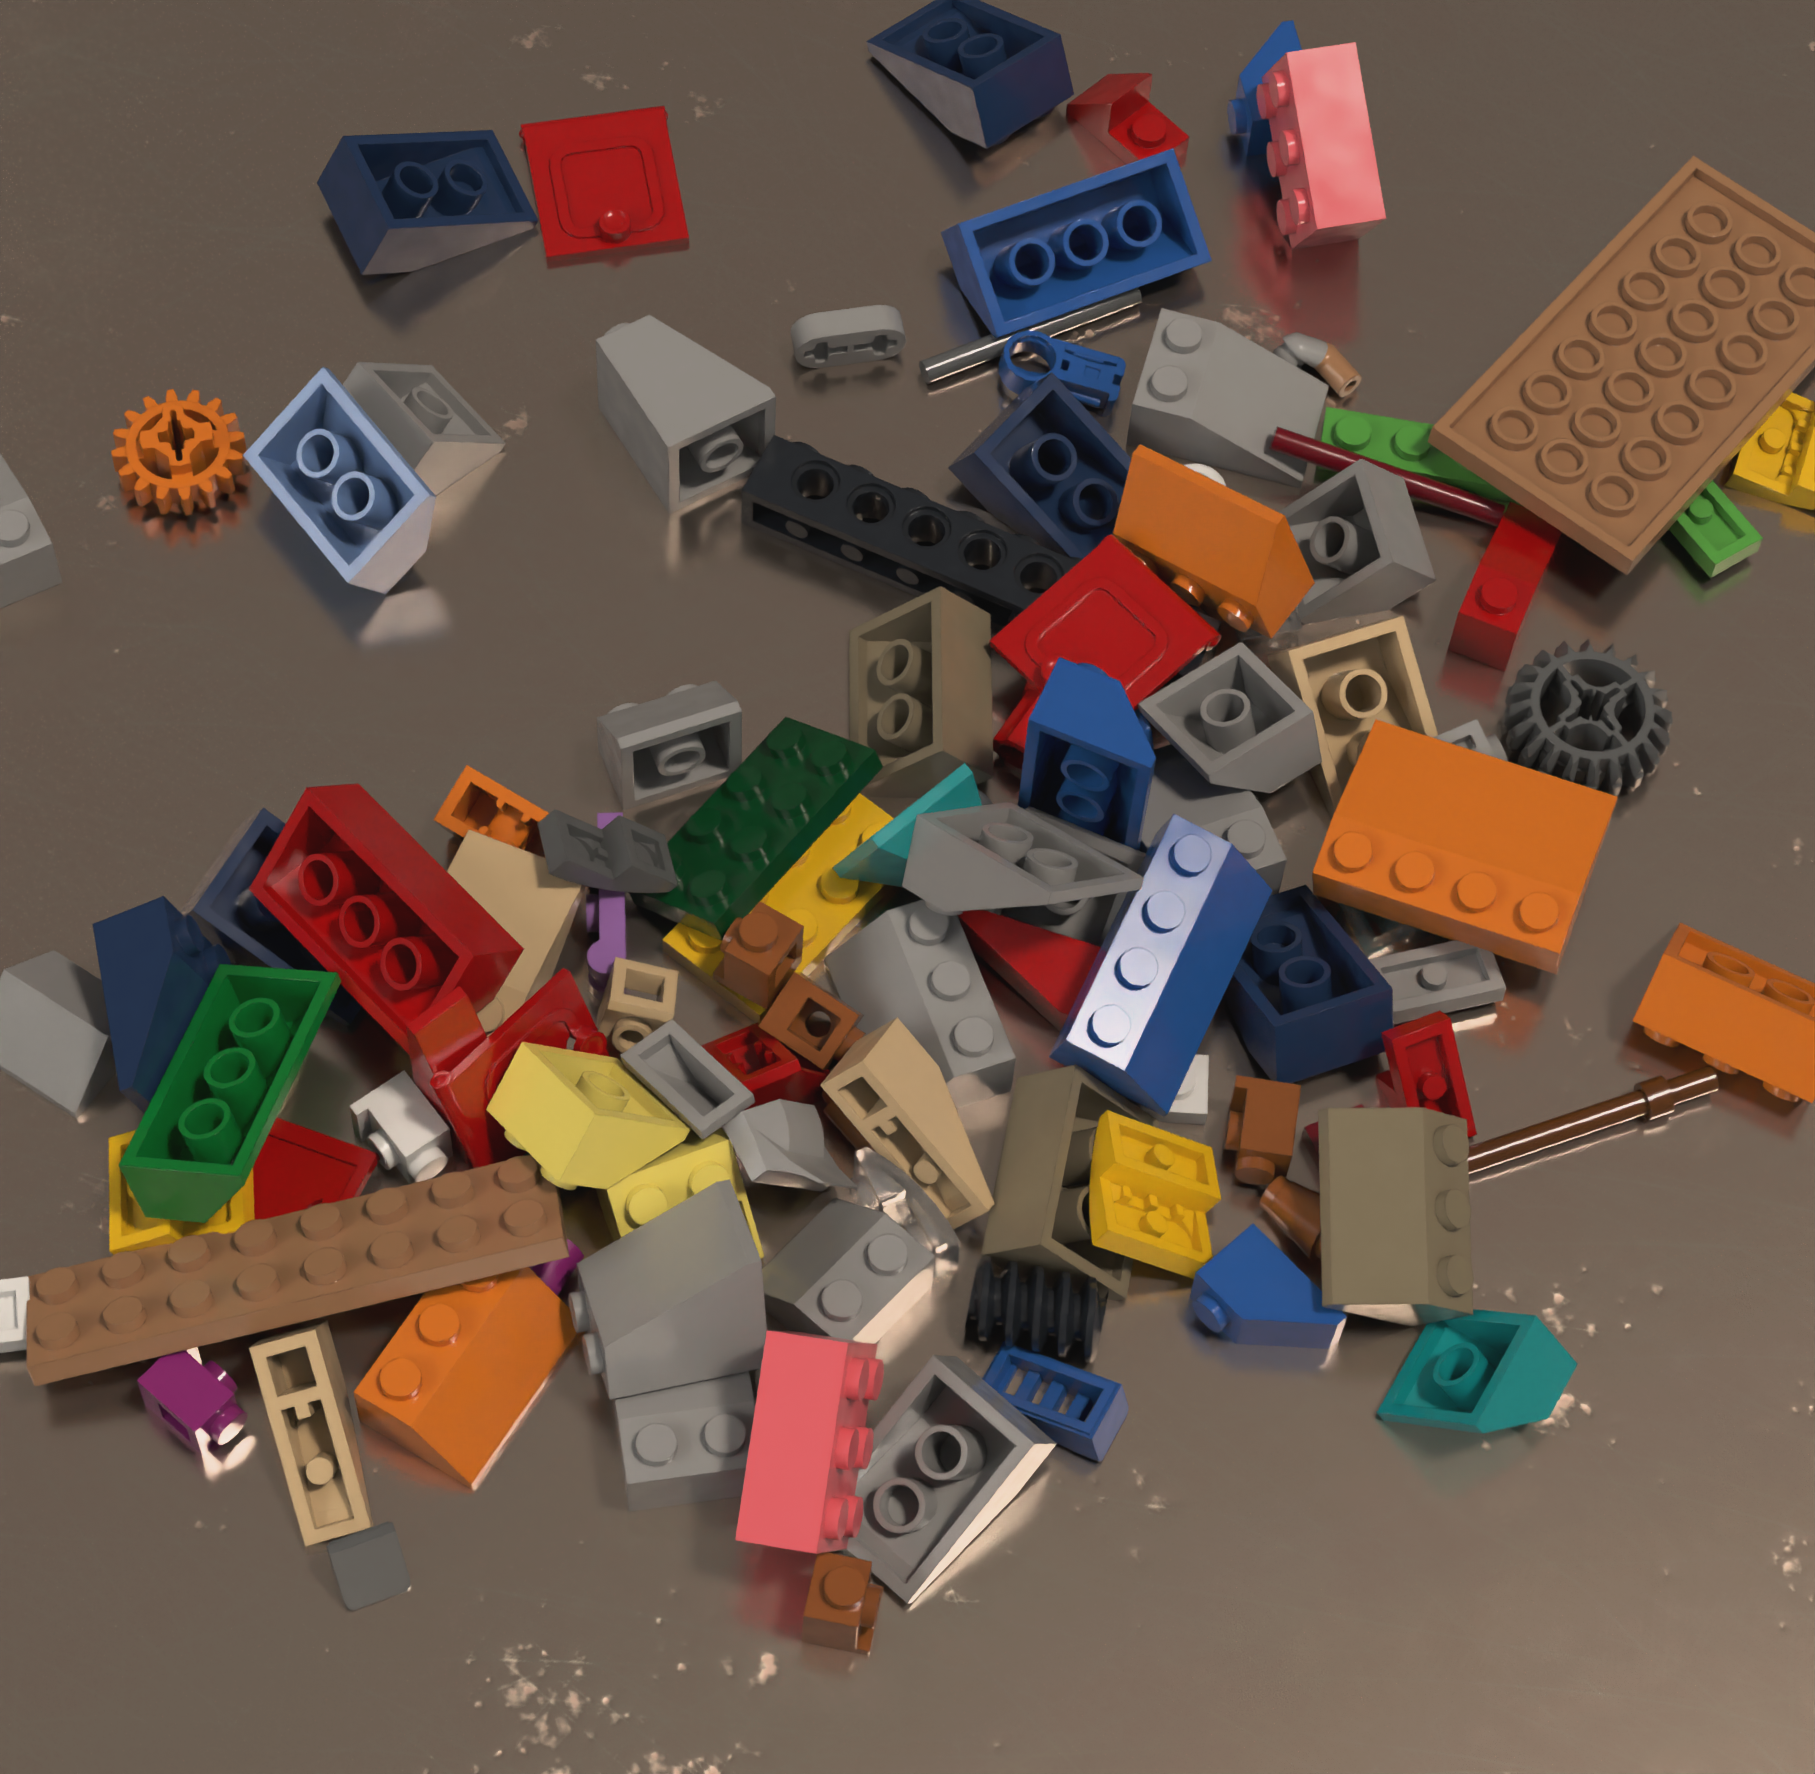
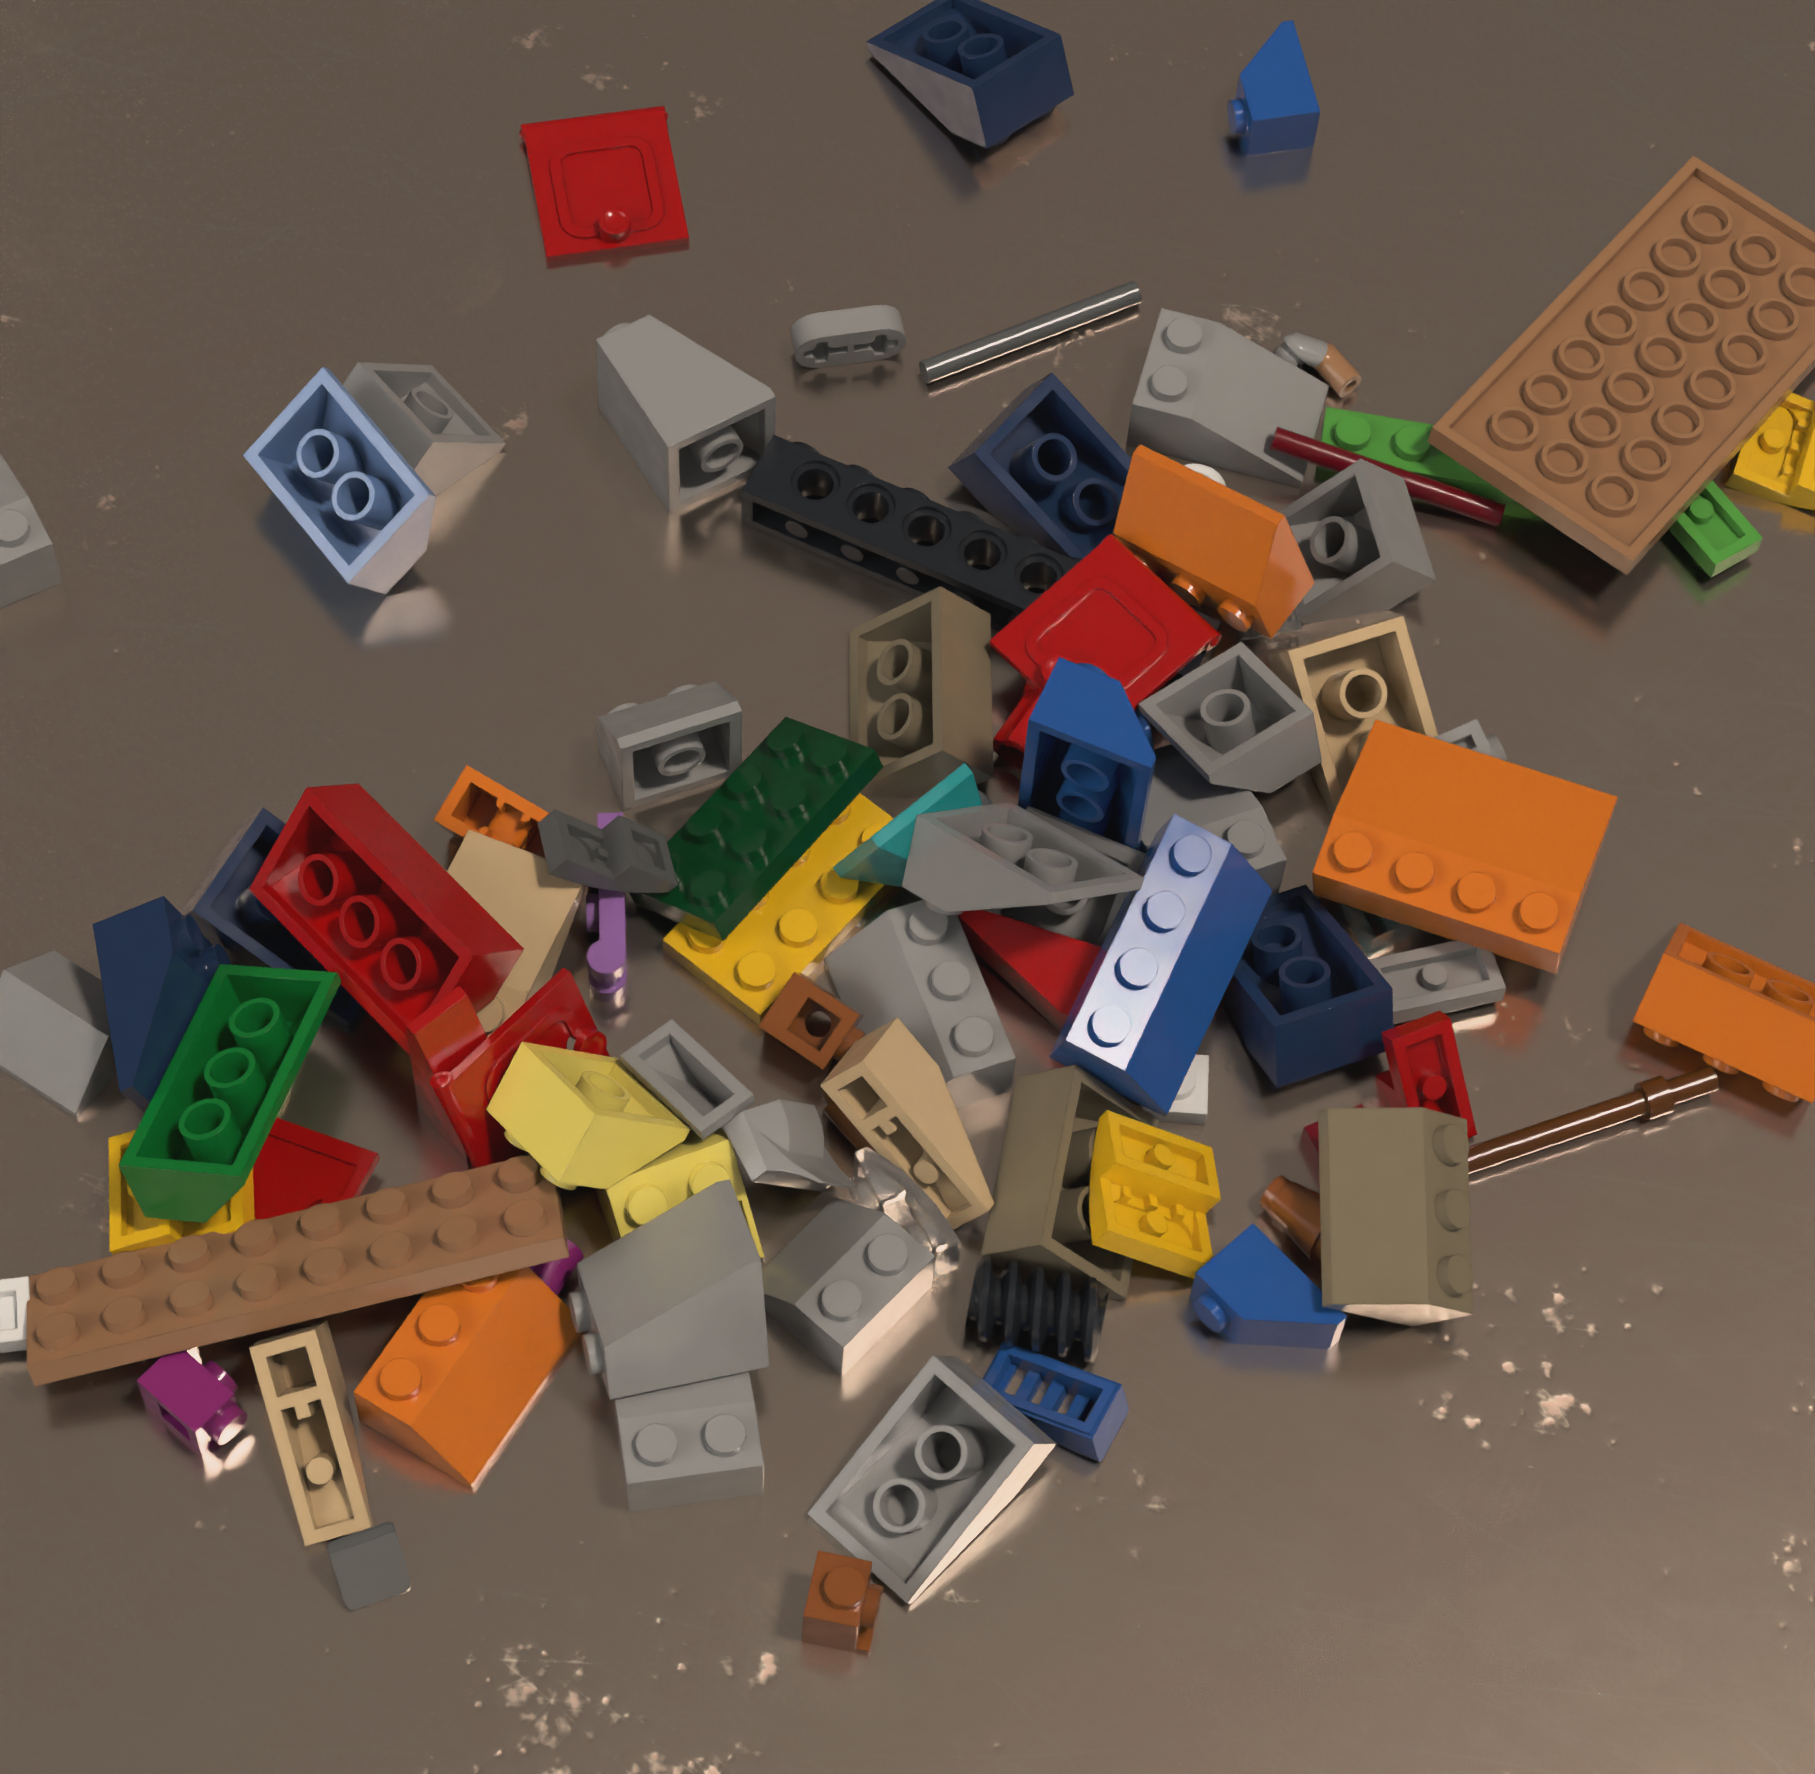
(148, 452): orange gear -> none
(403, 1129): white brick -> none
(422, 197): dark blue slope -> none
(630, 1018): tan brick -> none
(760, 954): dark orange brick -> none
(768, 1067): red slope -> none
(809, 1442): coral brick -> none
(1077, 244): blue slope -> none
(1086, 373): blue piece -> none
(1124, 119): red slope -> none
(1262, 1128): dark orange brick -> none
(1321, 146): coral brick -> none
(1480, 1374): teal slope -> none
(1504, 588): red slope -> none
(1587, 699): dark grey gear -> none

